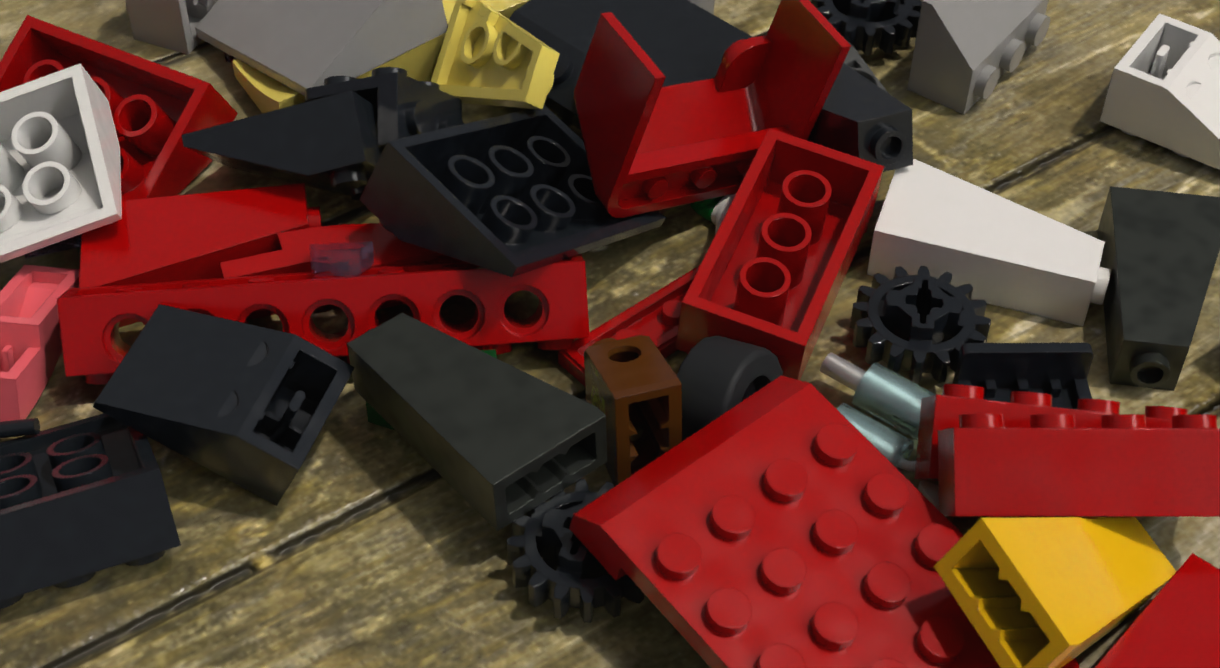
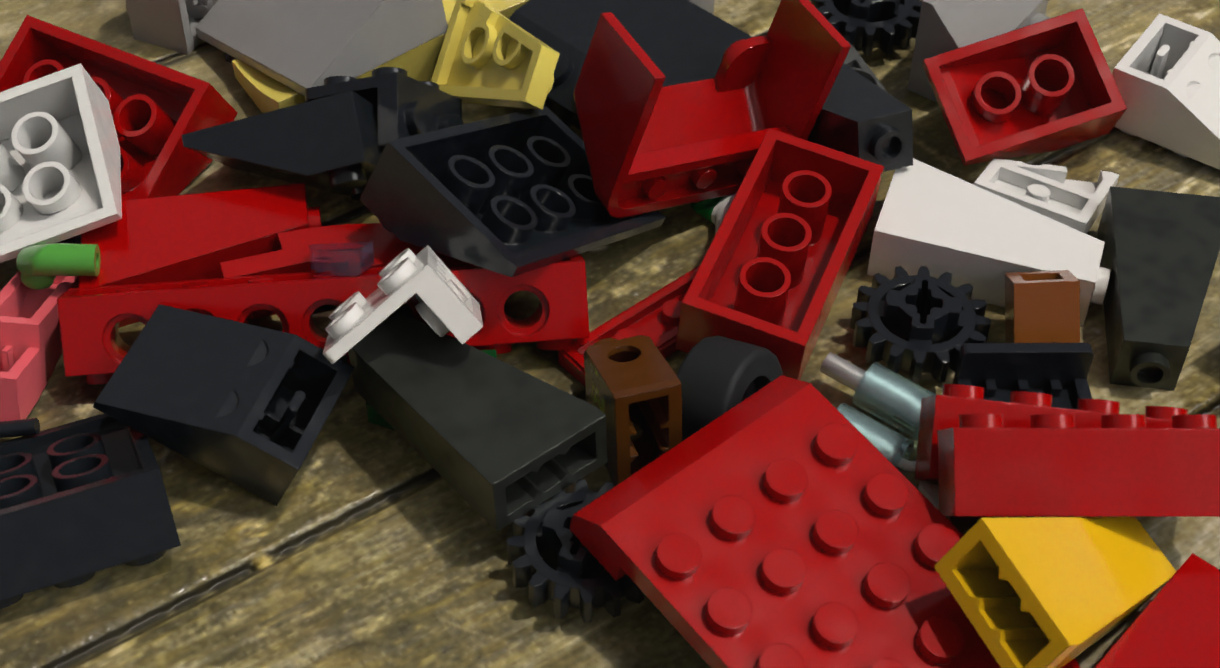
(43, 262): none -> bright green arm
(441, 297): none -> white bracket
(1026, 90): none -> red slope
(1042, 307): none -> dark orange brick
(1048, 191): none -> white wing

